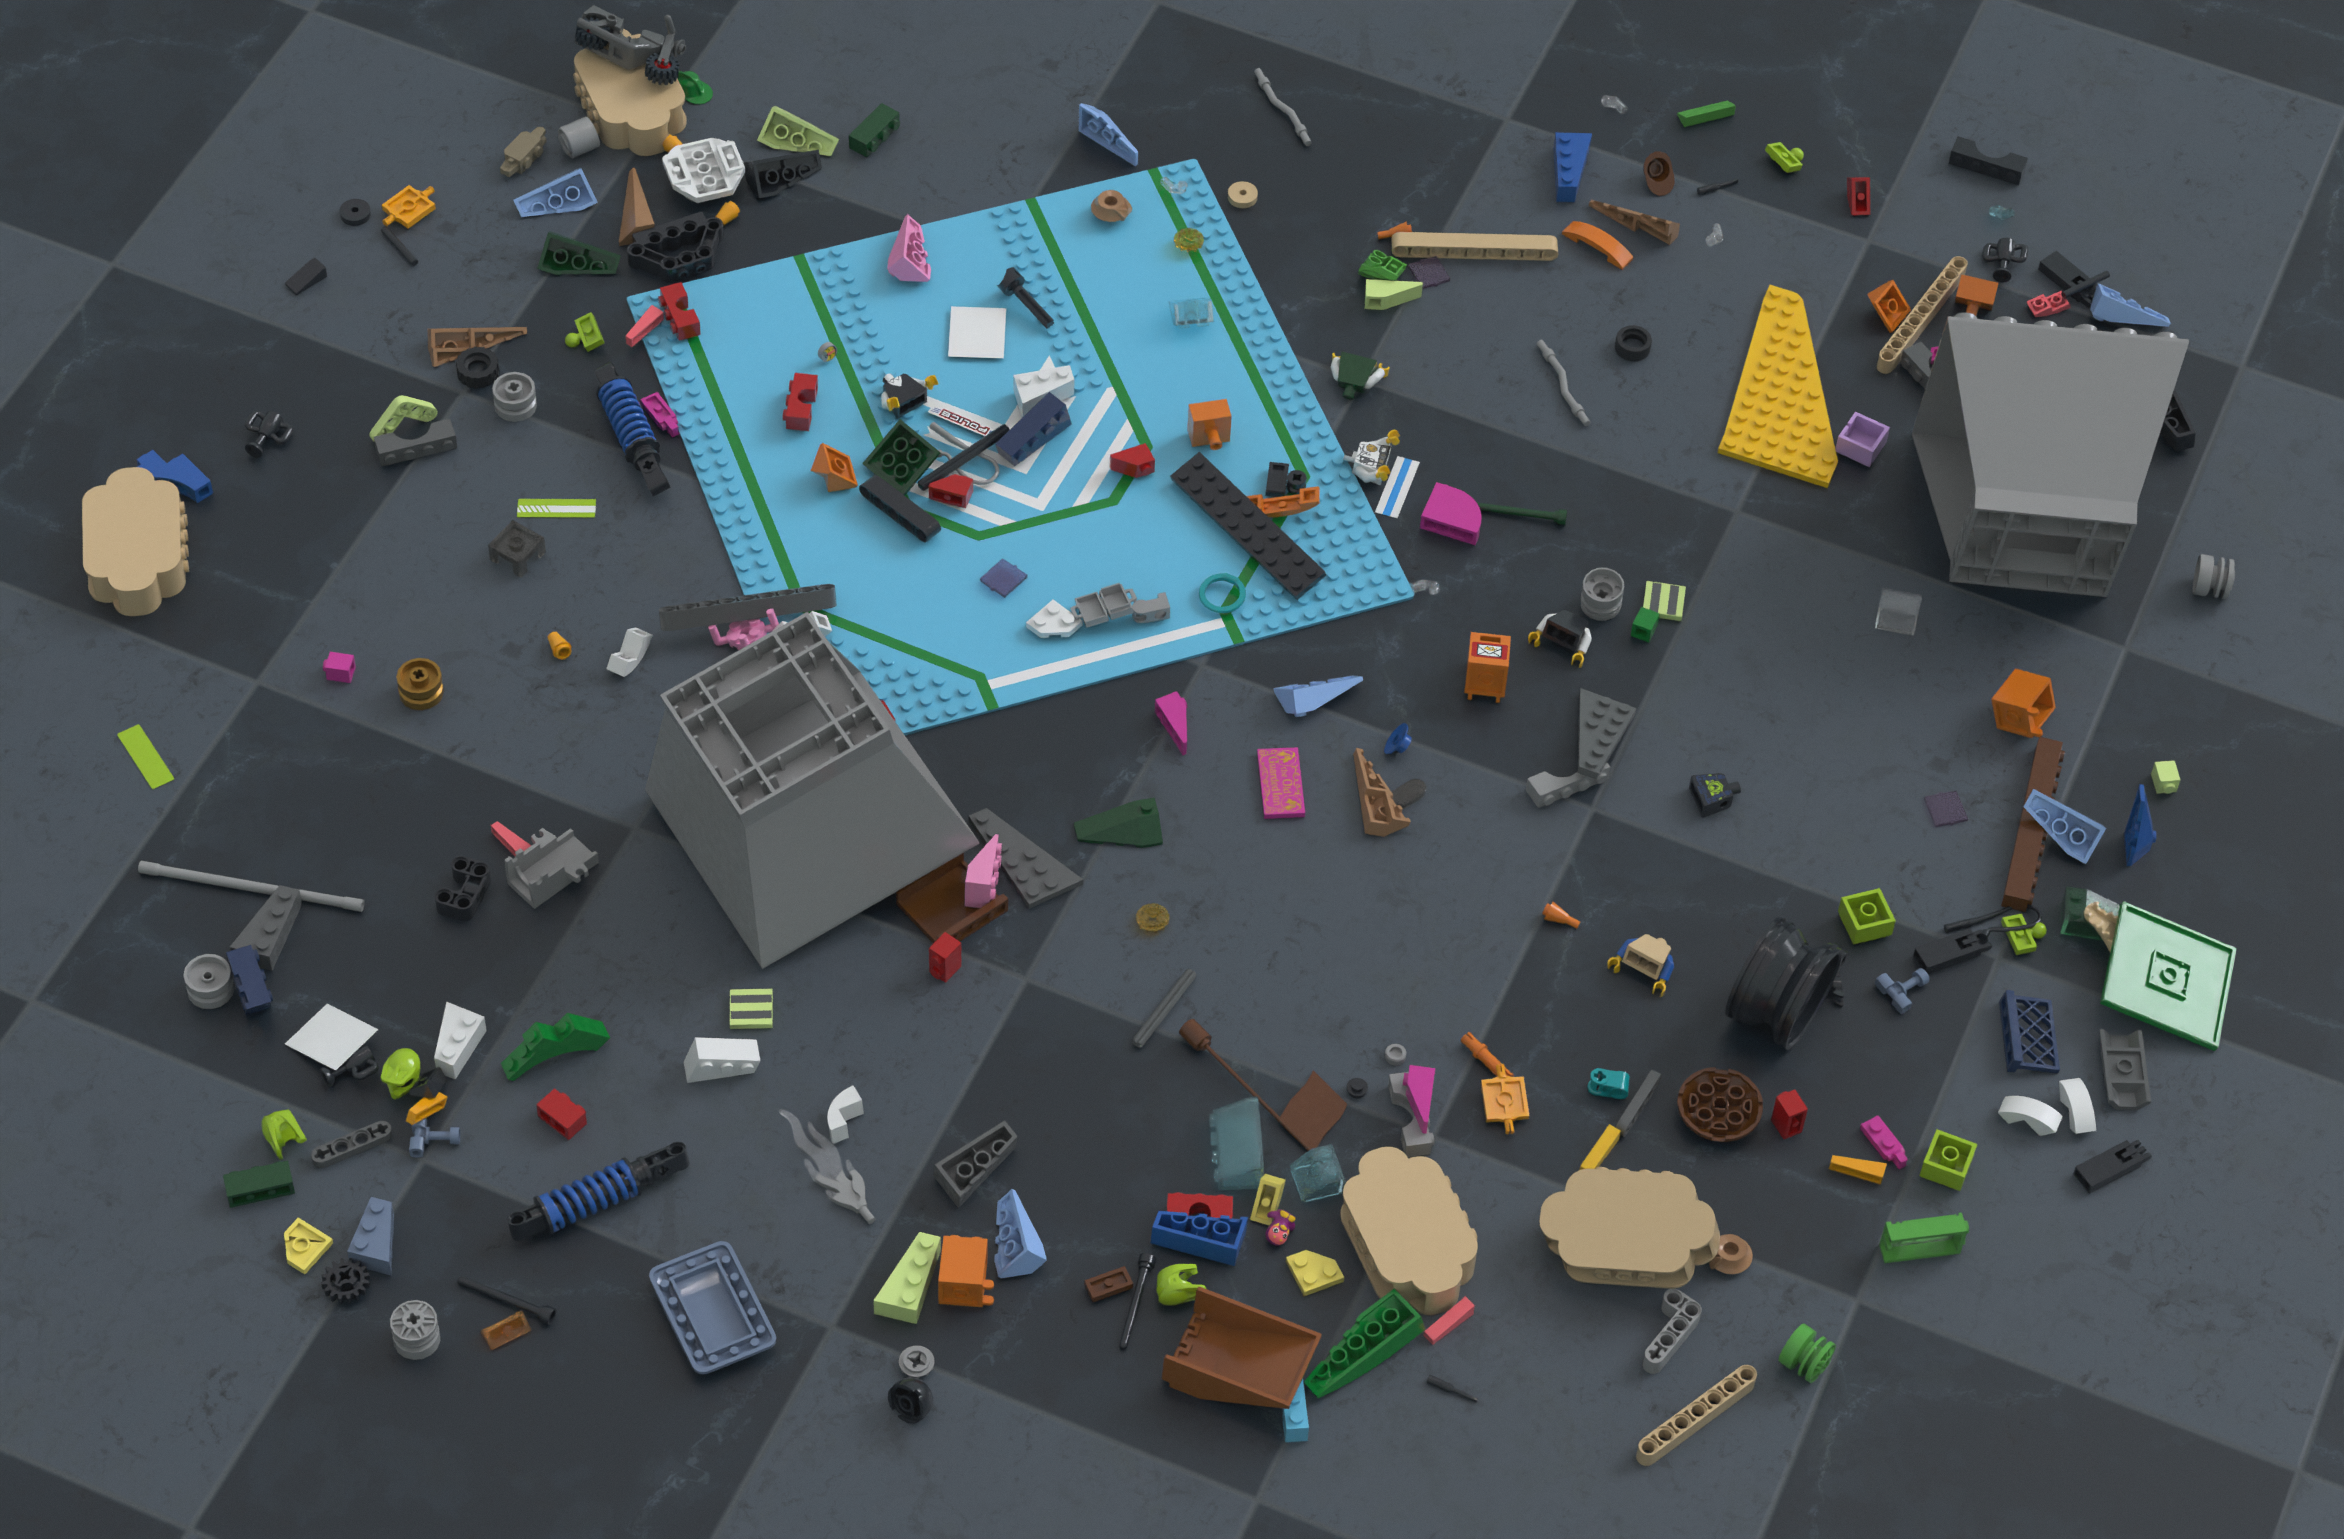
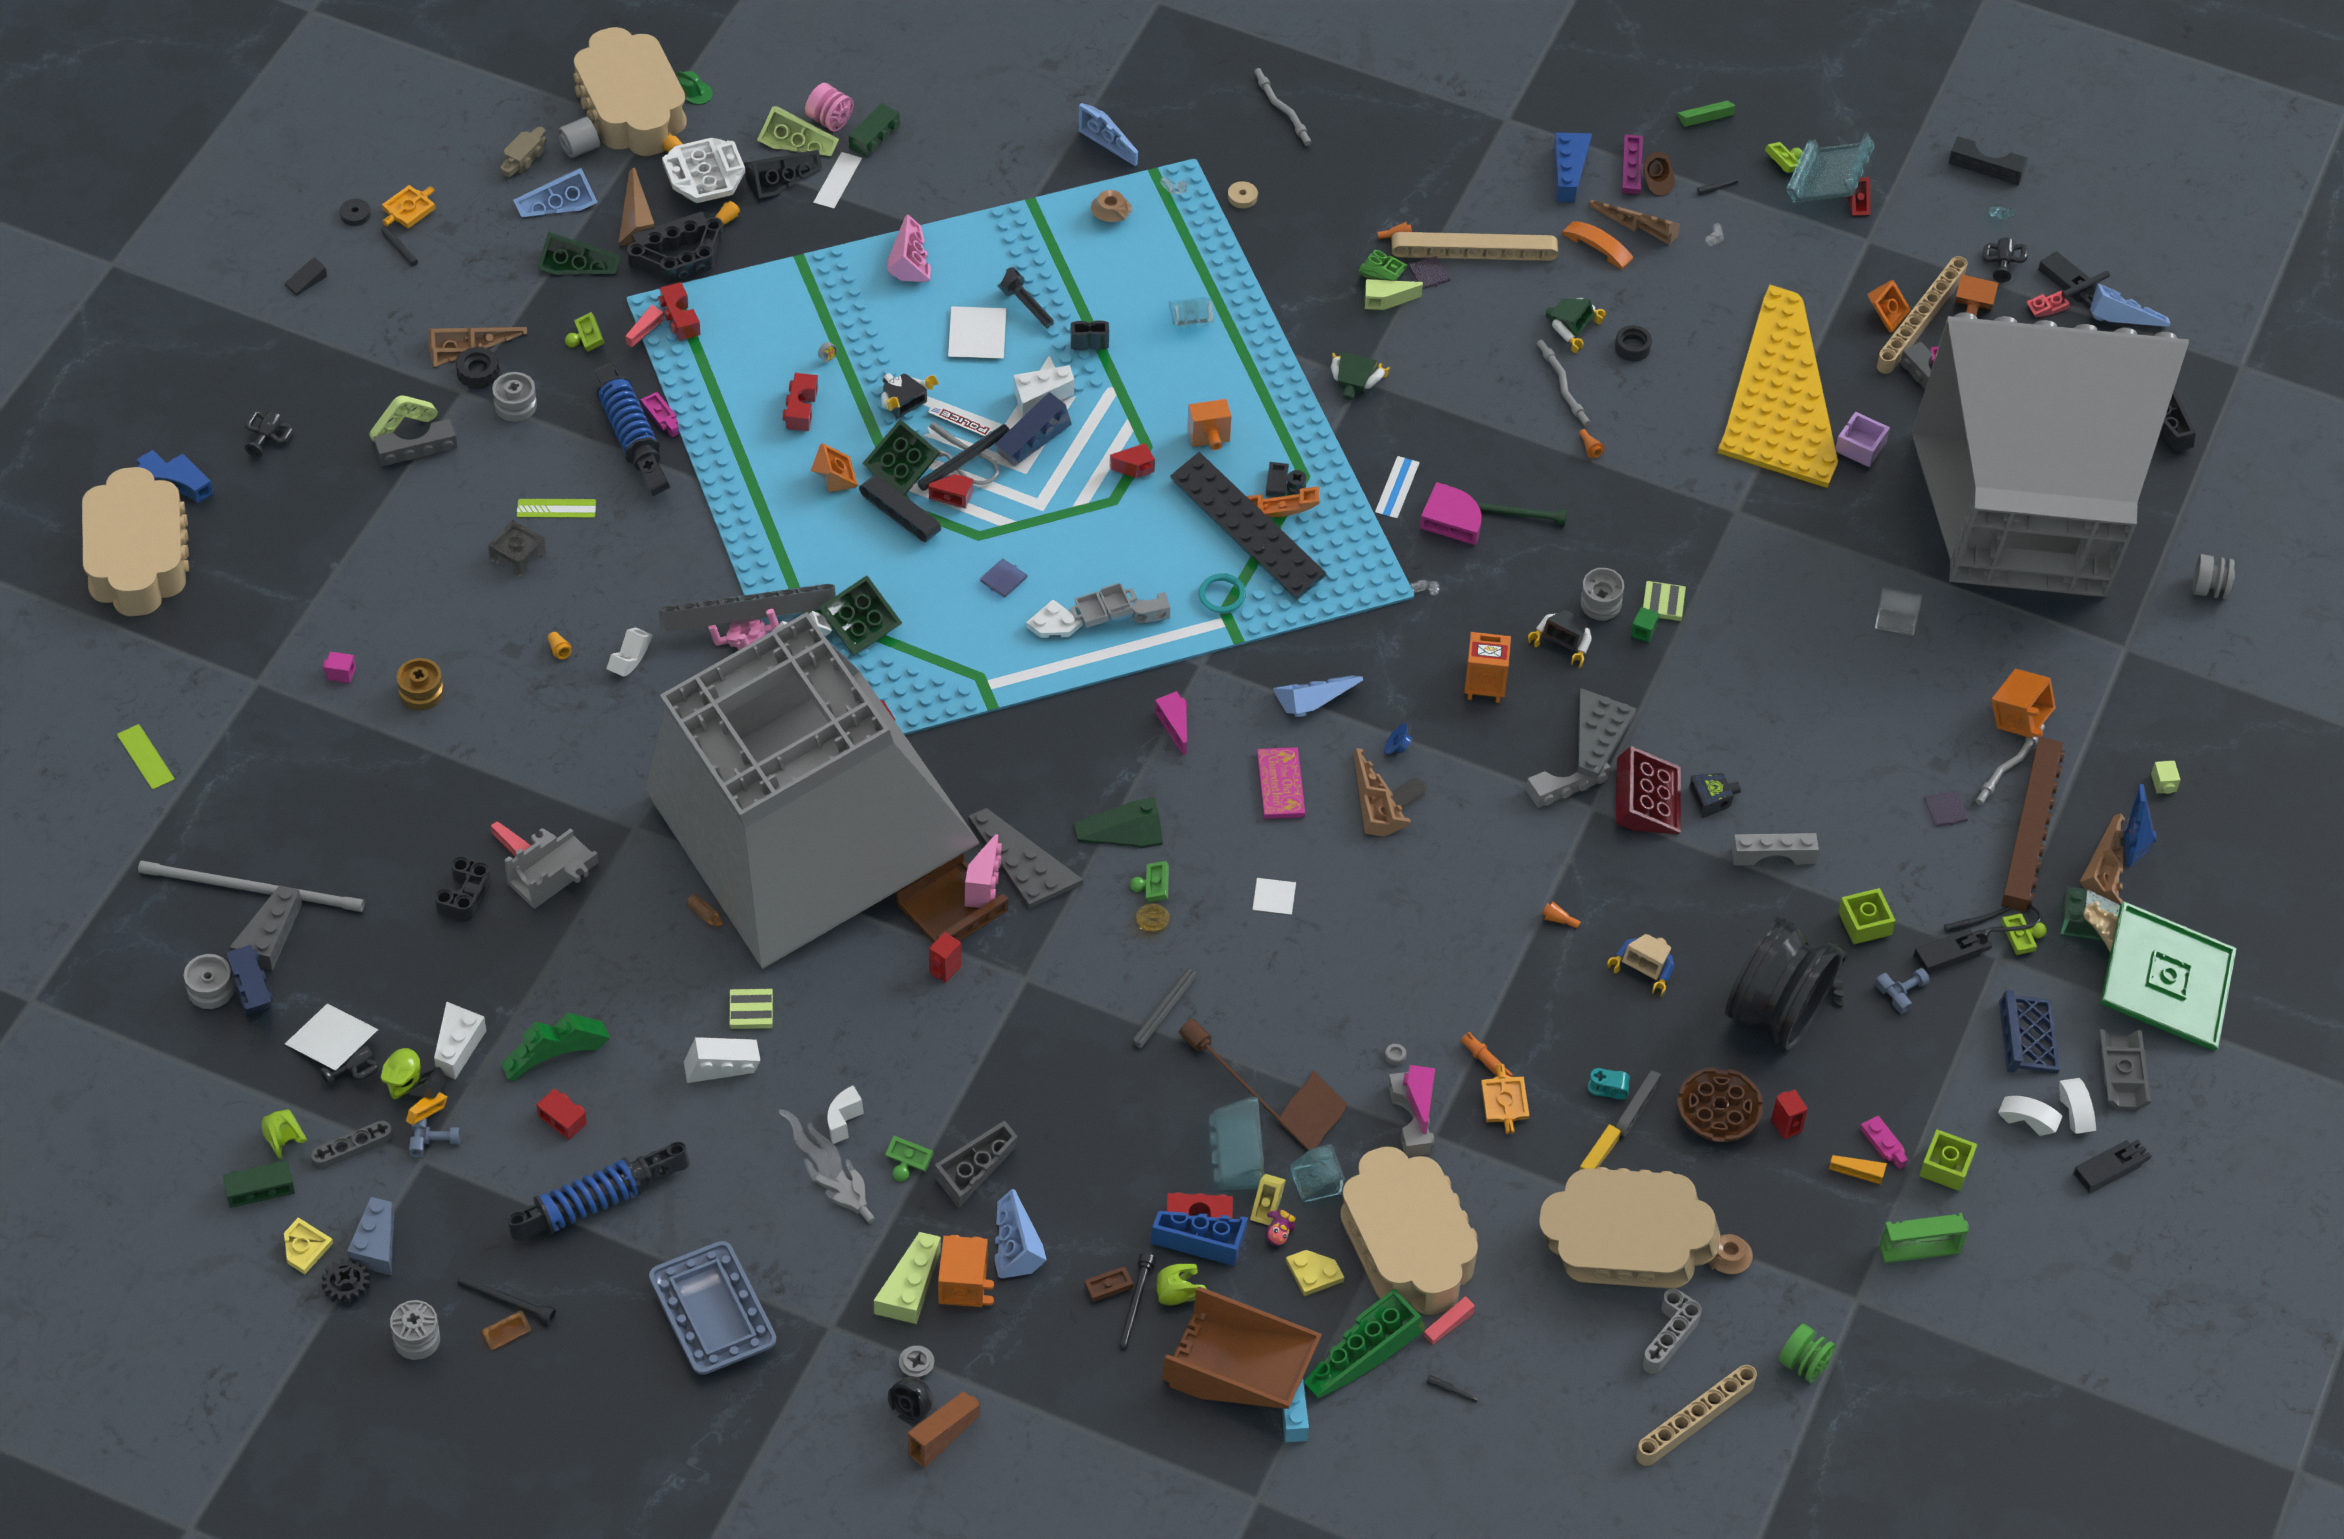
(600, 28): dark grey piece -> none
(704, 910): none -> clear orange cylinder
(829, 107): none -> bright pink wheel
(837, 180): none -> white sticker
(860, 615): none -> dark green slope
(908, 1155): none -> bright green plate
(942, 1428): none -> dark orange slope
(1089, 335): none -> black brick
(1155, 882): none -> bright green plate
(1191, 235): clear yellow gear -> none
(1274, 896): none -> white sticker
(1357, 1087): black plate -> none
(1372, 458): torso -> none
(1571, 318): none -> dark green torso
(1593, 447): none -> orange cone
(1614, 102): clear arm -> none
(1632, 164): none -> magenta plate
(1648, 793): none -> dark red slope
(1750, 848): none -> light grey arch
(1829, 170): none -> clear light blue panel
(1989, 787): none -> light grey bar
(2069, 828): light blue wedge -> none
(2107, 864): none -> medium nougat wedge

